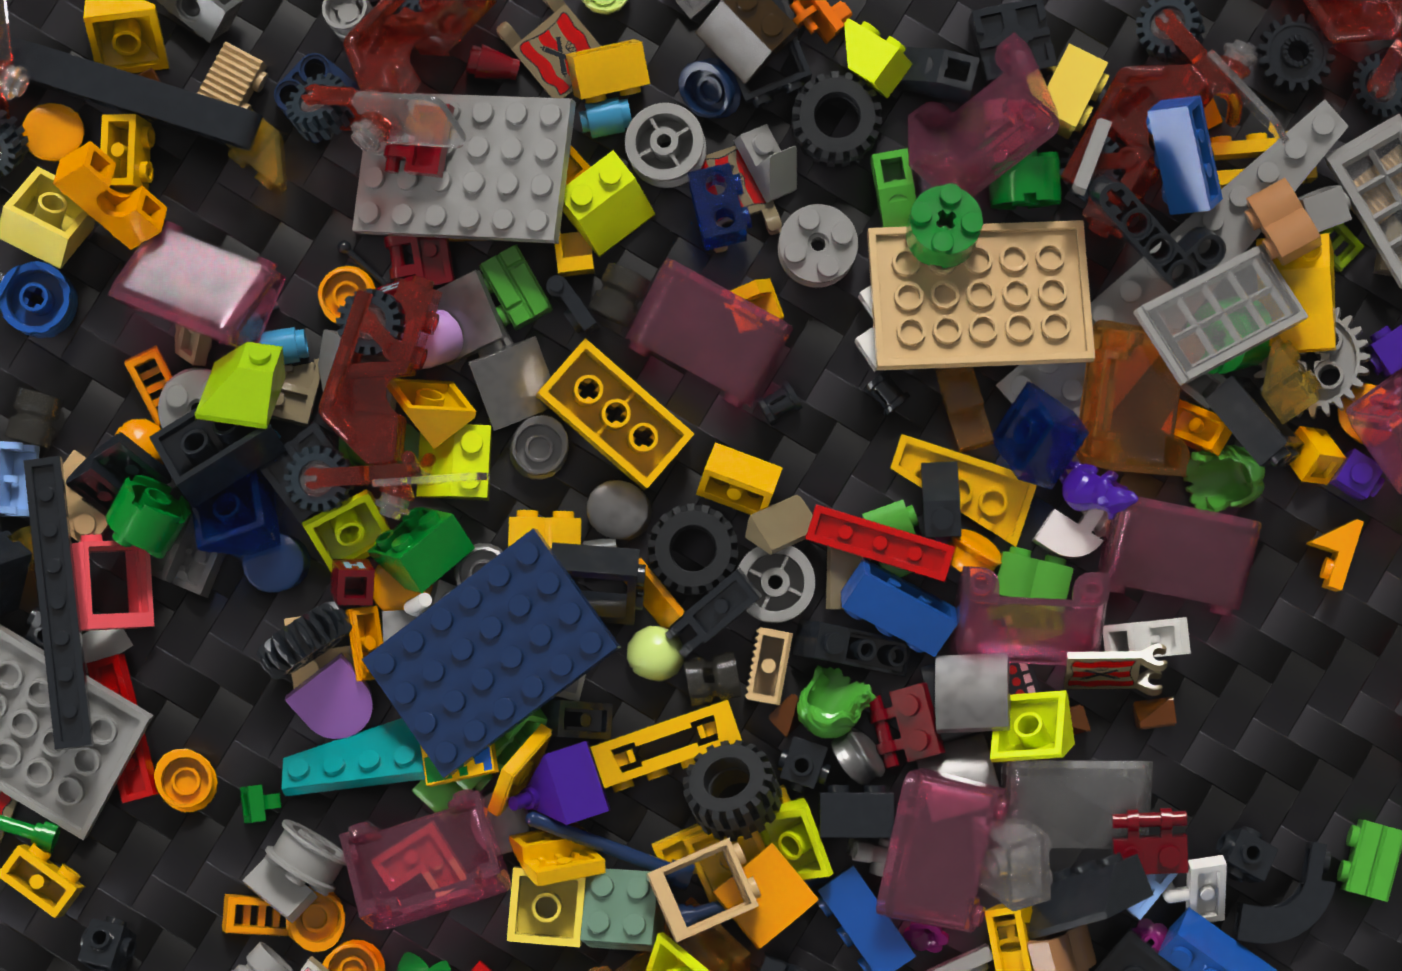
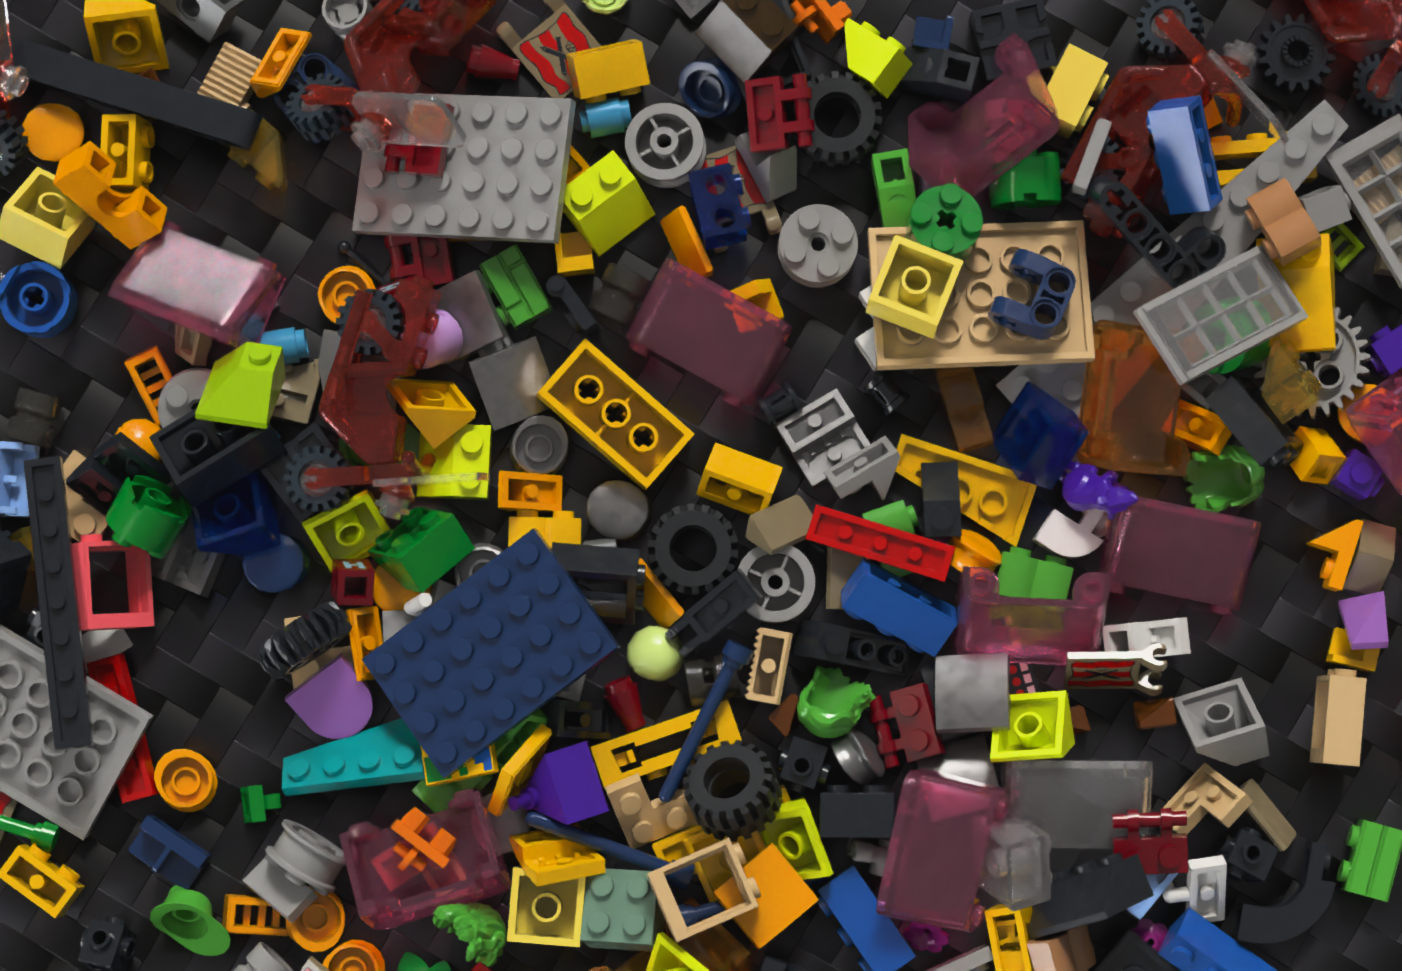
(169, 852): none -> dark blue panel
(189, 921): none -> bright green piece
(279, 61): none -> light orange slope
(436, 849): none -> orange hips
(477, 925): none -> bright green hair
(529, 491): none -> light orange slope
(625, 702): none -> dark red cone
(646, 819): none -> tan plate
(686, 242): none -> light orange slope
(734, 659): none -> dark blue piece
(768, 113): none -> dark red plate
(822, 436): none -> flat silver slope
(870, 465): none -> light grey slope
(914, 286): none -> light yellow brick
(932, 32): none -> dark blue panel
(1040, 272): none -> dark blue piece
(1211, 794): none -> tan plate
(1224, 723): none -> light grey slope
(1267, 817): none -> dark tan slope
(1338, 718): none -> tan window
(1342, 654): none -> yellow panel
(1365, 621): none -> medium lavender slope
(1371, 558): none -> dark tan slope

